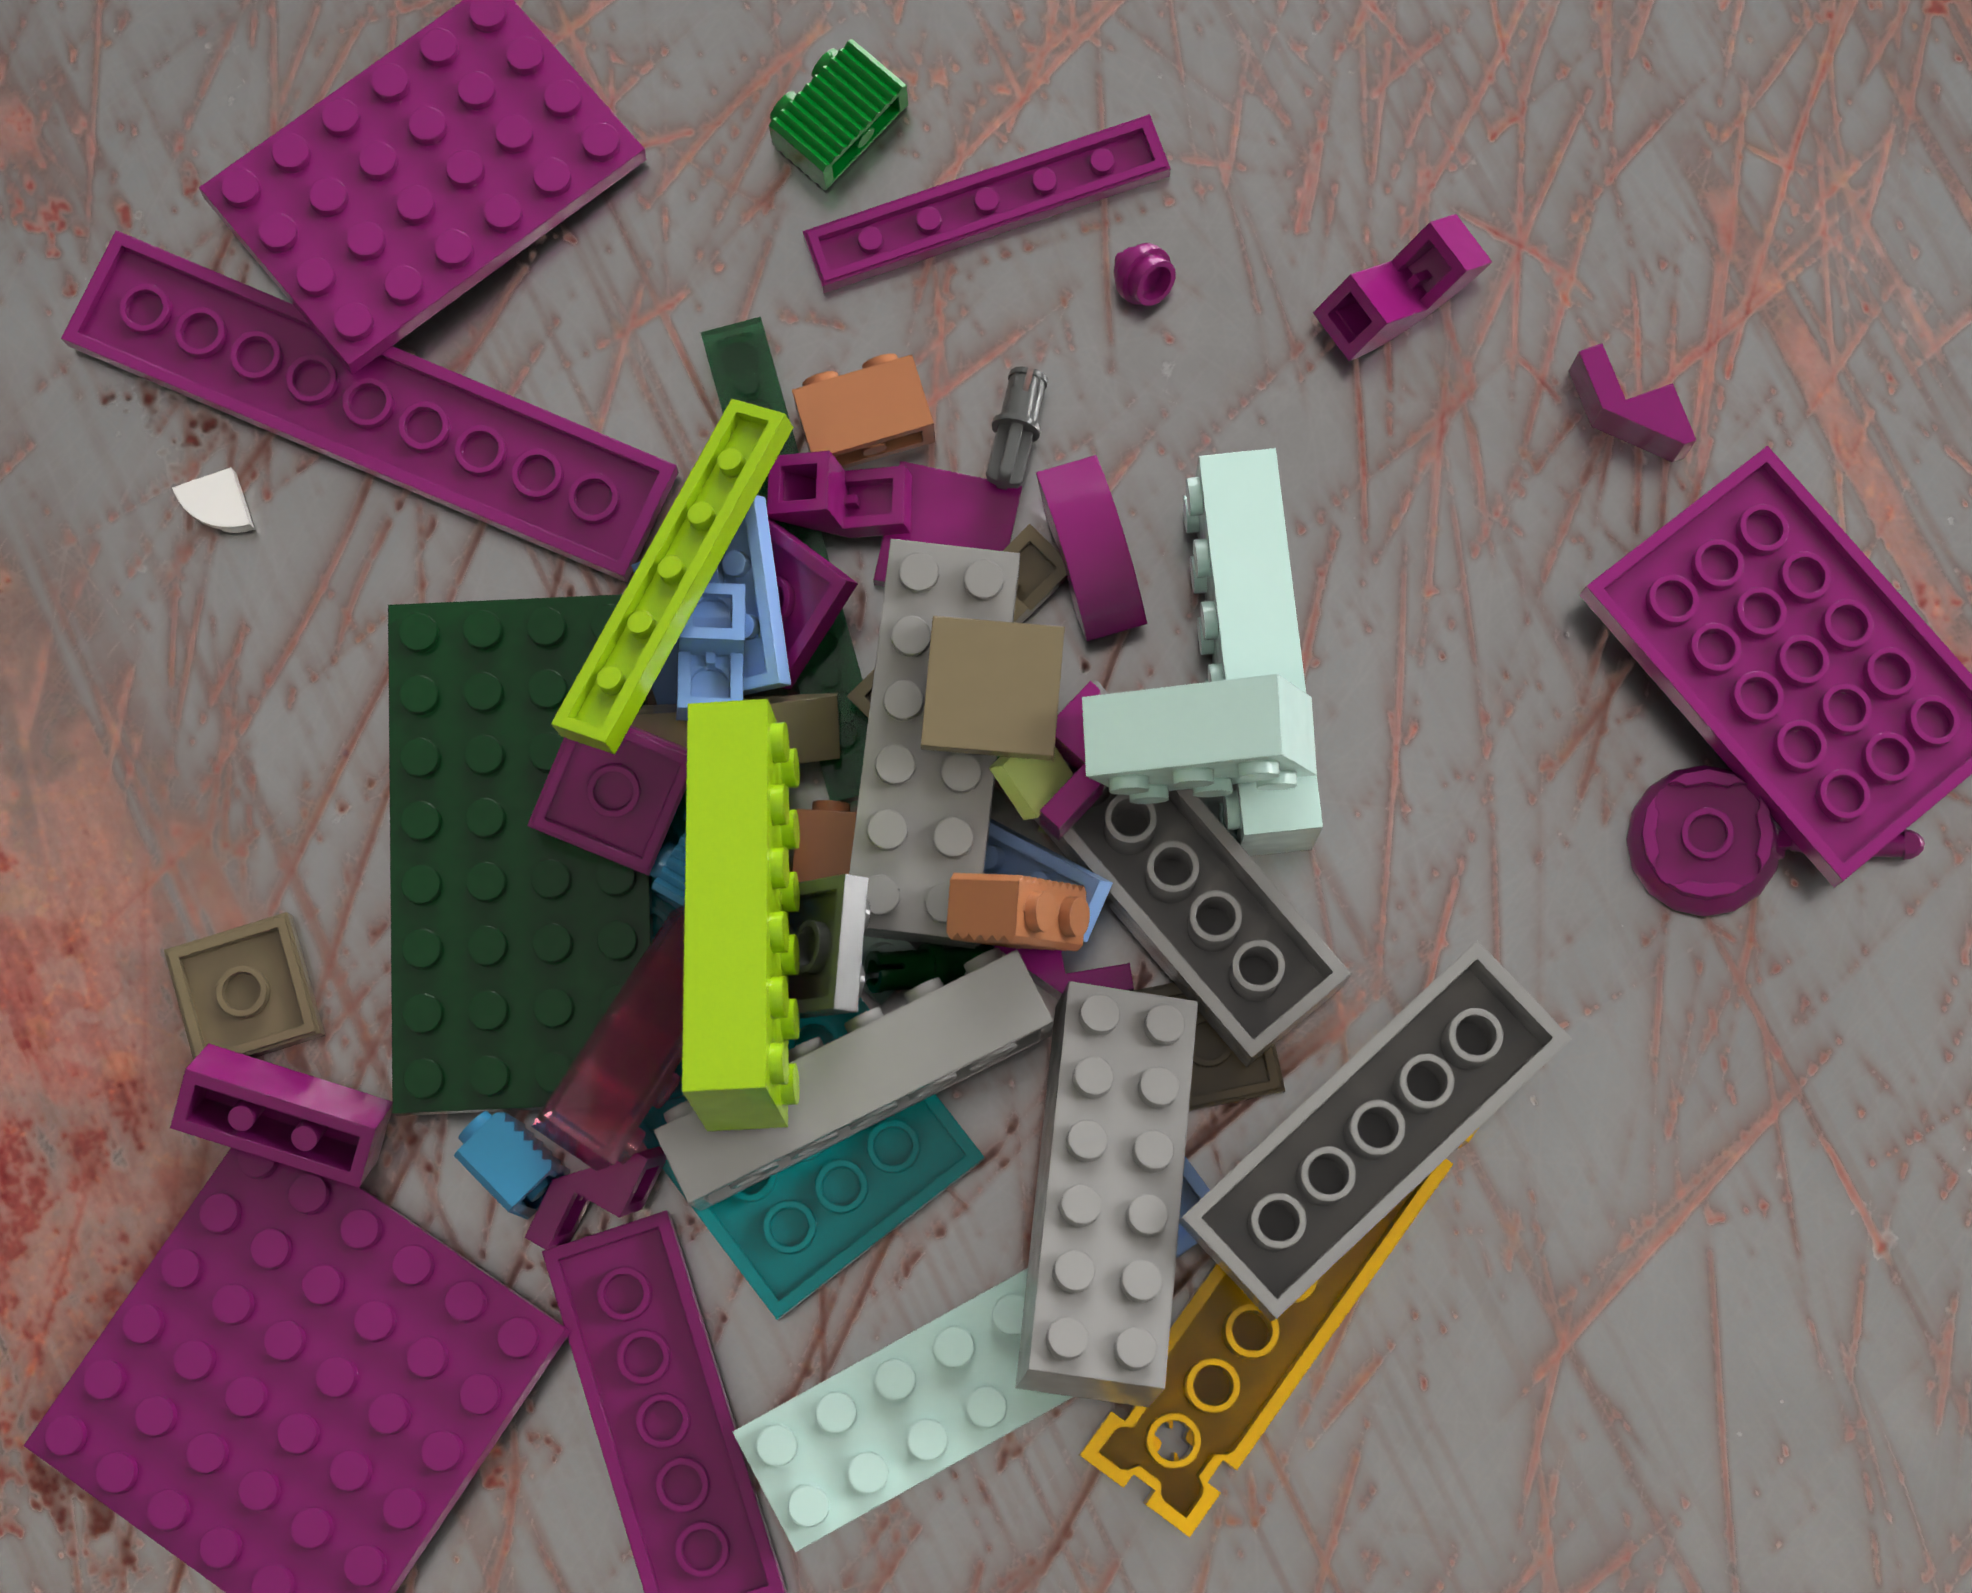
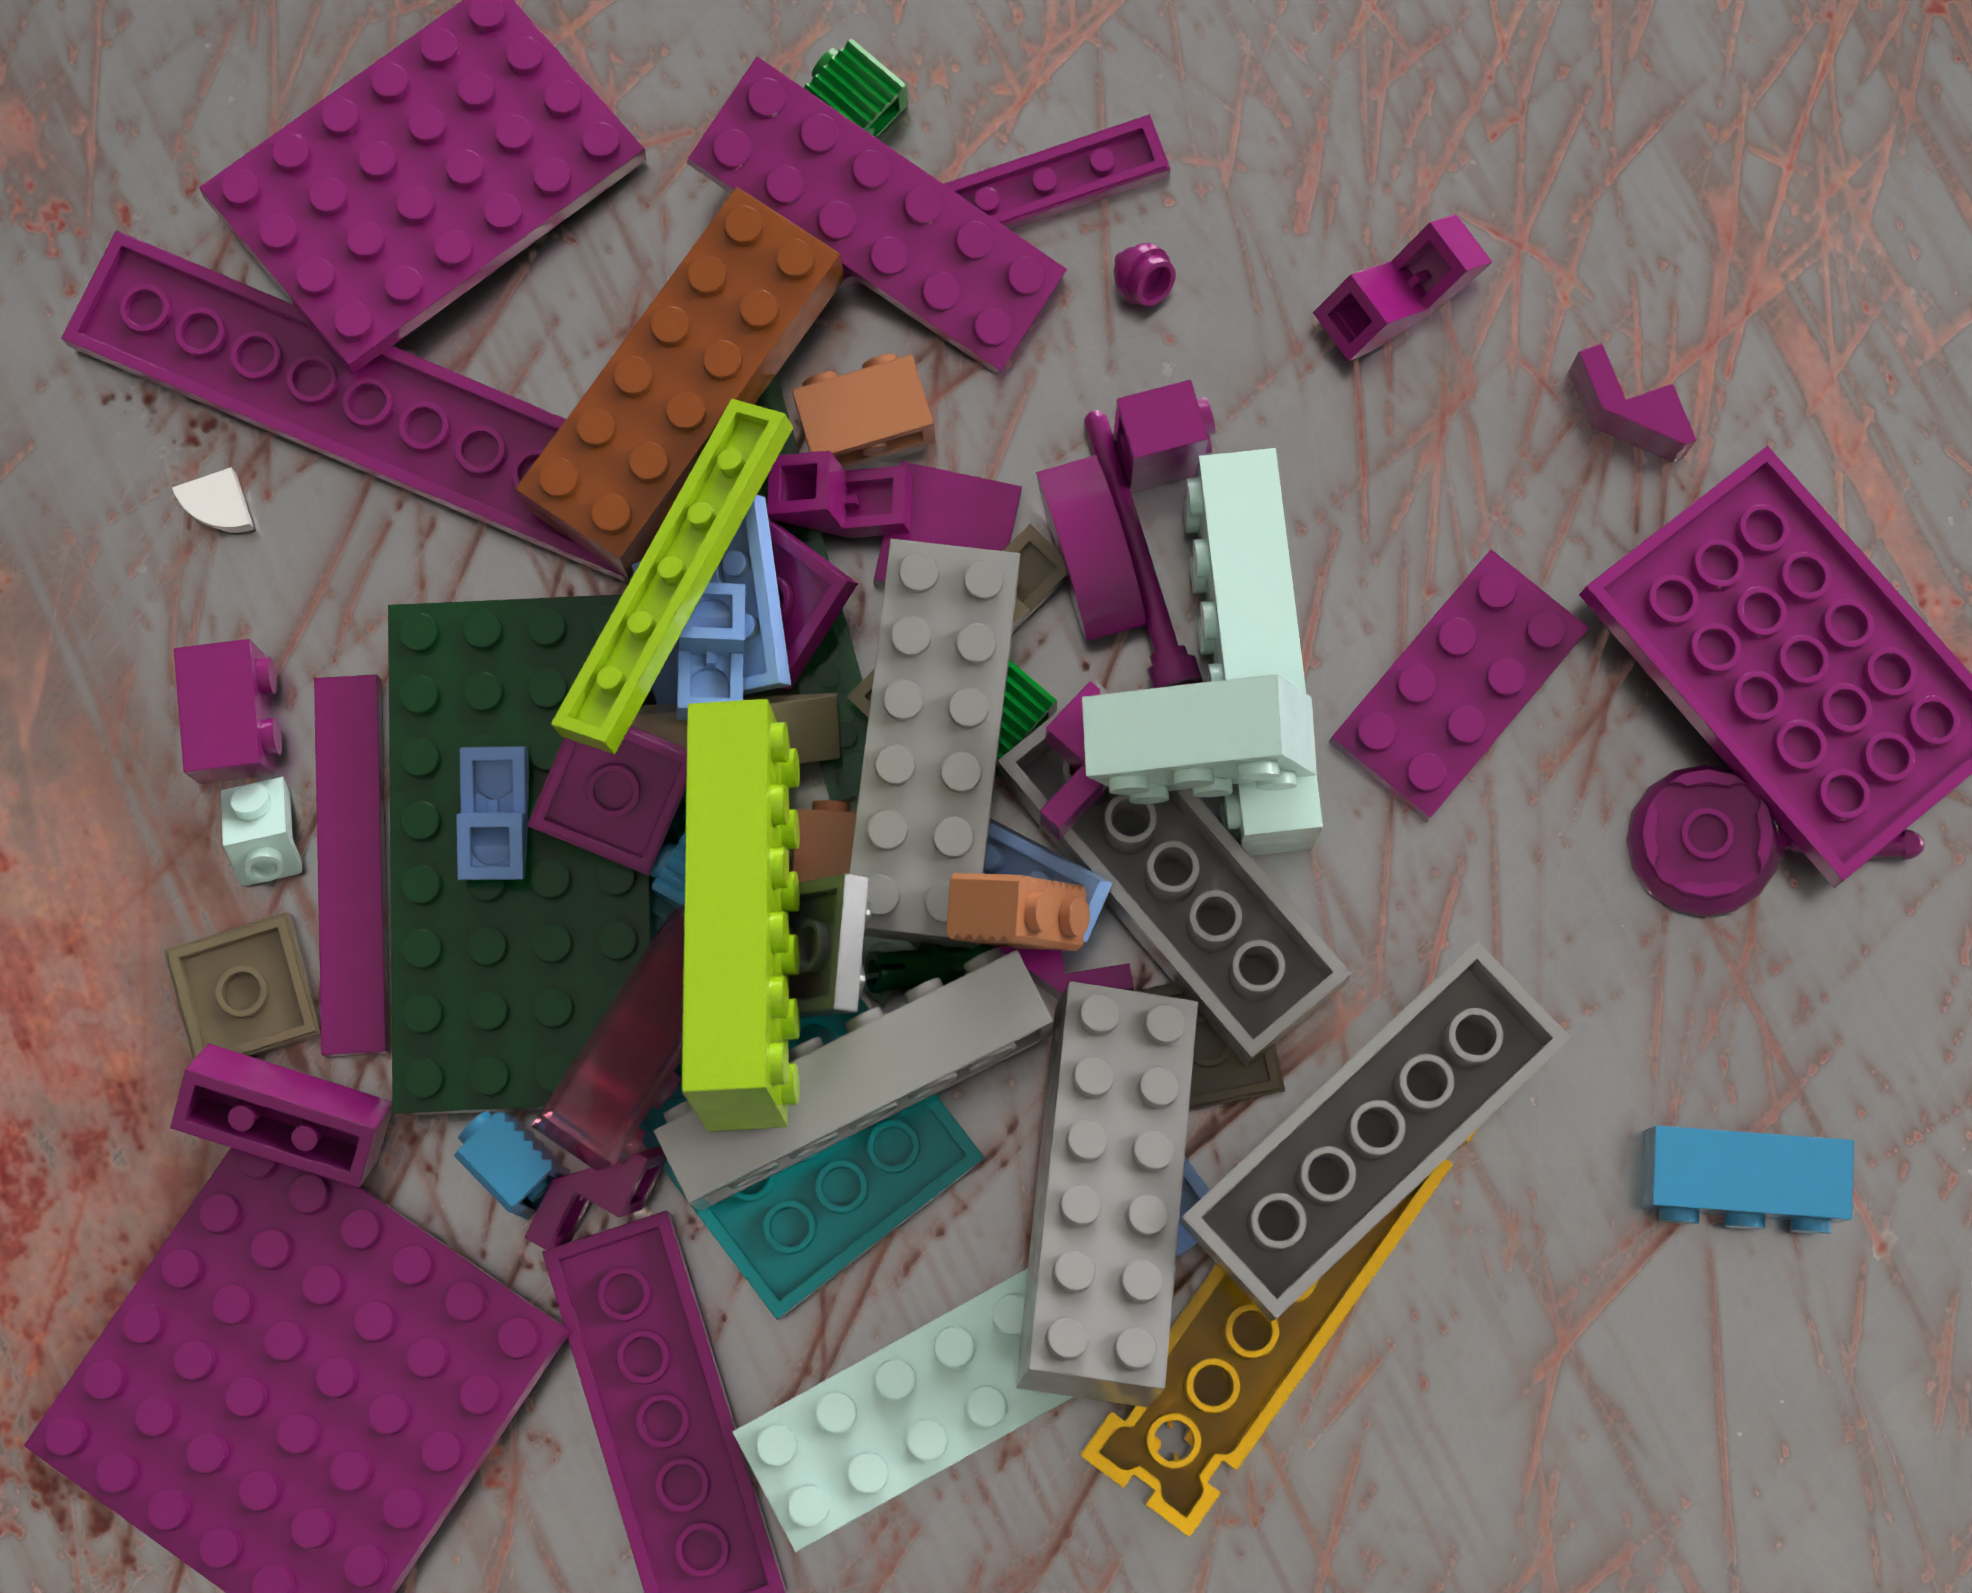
(226, 711): none -> magenta brick
(259, 831): none -> light aqua bracket
(351, 866): none -> magenta tile
(493, 813): none -> medium blue slope
(704, 339): none -> dark orange brick
(881, 213): none -> magenta plate
(992, 688): dark tan tile -> none
(1016, 429): dark grey axle -> none
(1031, 781): yellowish green tile -> none
(1162, 434): none -> magenta brick
(1169, 661): none -> magenta piece
(1458, 685): none -> magenta plate
(1747, 1178): none -> dark azure brick

